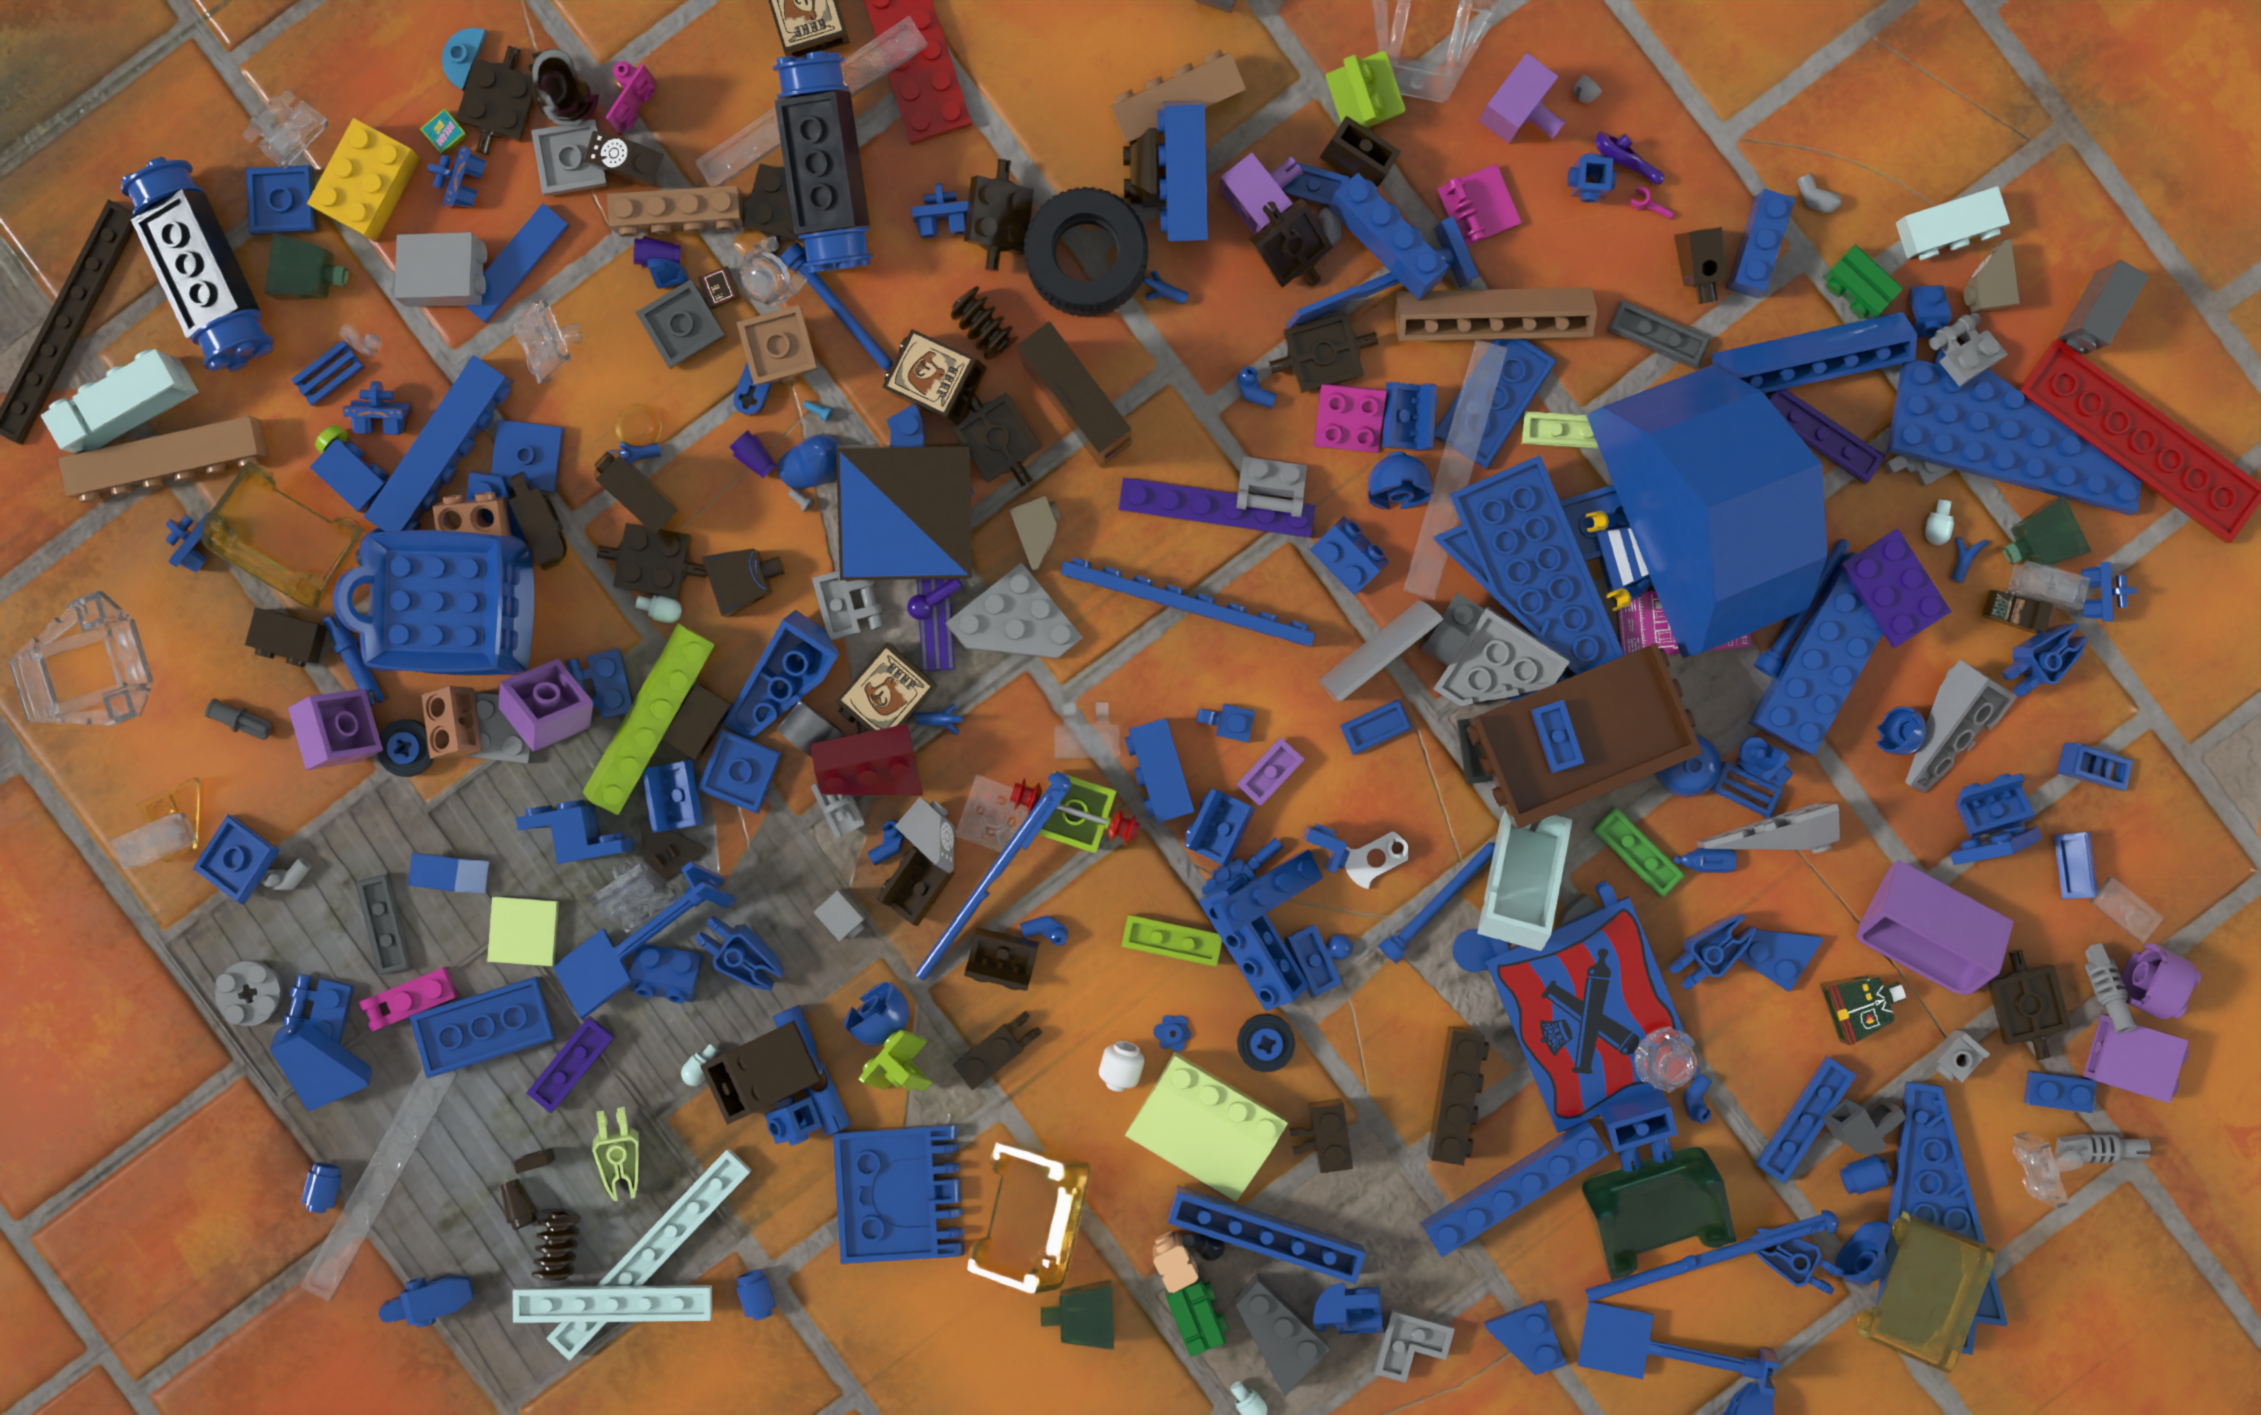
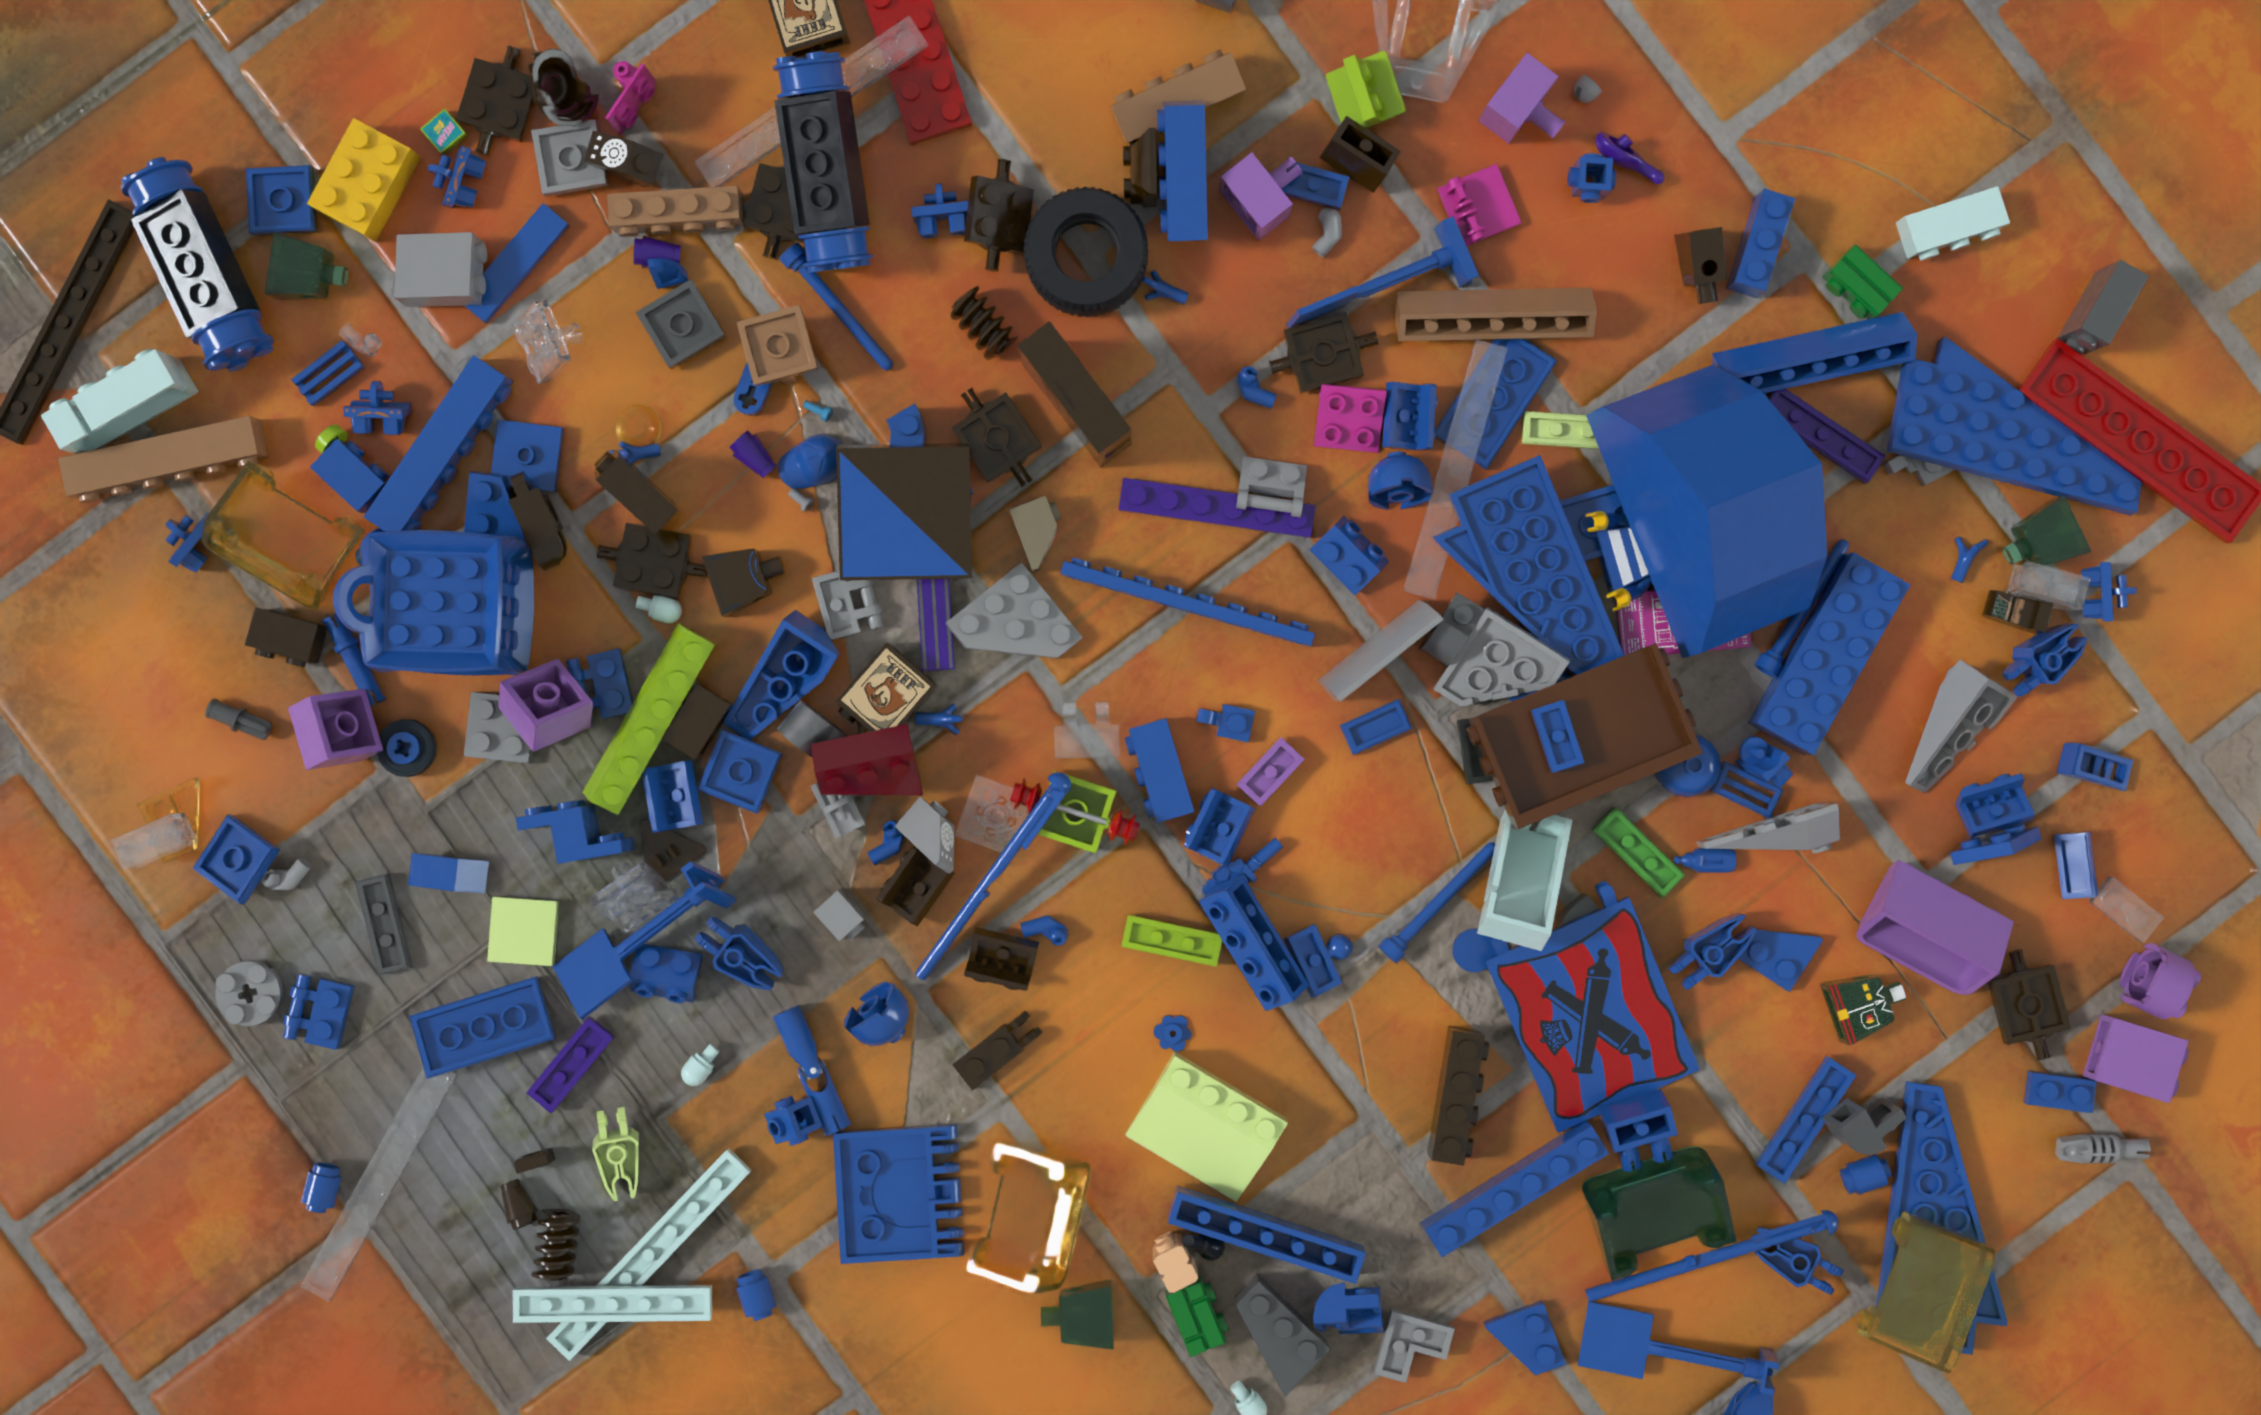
(99, 620): clear windscreen -> none
(291, 135): clear plate -> none
(317, 1065): blue slope -> none
(410, 998): dark pink plate -> none
(426, 1300): blue hinge -> none
(451, 723): nougat brick -> none
(460, 54): dark azure plate -> none
(471, 514): nougat brick -> none
(719, 287): dark brown tile -> none
(760, 1072): dark brown slope -> none
(766, 276): clear helmet -> none
(895, 1064): lime bracket -> none
(921, 605): dark purple bar -> none
(934, 376): brick -> none
(1121, 1065): white head -> none
(1262, 1031): black wheel -> none
(1267, 892): blue plate -> none
(1291, 243): dark brown plate -> none
(1325, 838): blue bracket -> none
(1329, 1135): dark brown brick -> none
(1362, 872): white piece -> none
(1389, 236): blue brick -> none
(1649, 204): dark pink hand -> none
(1658, 334): dark grey tile -> none
(1666, 1058): clear helmet -> none
(1694, 1099): blue arm -> none
(1817, 198): light grey arm -> none
(1864, 1254): blue piece -> none
(1895, 588): dark purple plate -> none
(1902, 731): blue hair -> none
(1929, 309): blue bracket -> none
(1940, 524): light aqua cylinder -> none
(1947, 1053): light grey brick -> none
(1971, 358): light grey plate -> none
(1993, 282): dark tan slope -> none
(2043, 1168): clear plate -> none
(2109, 988): light grey hinge -> none

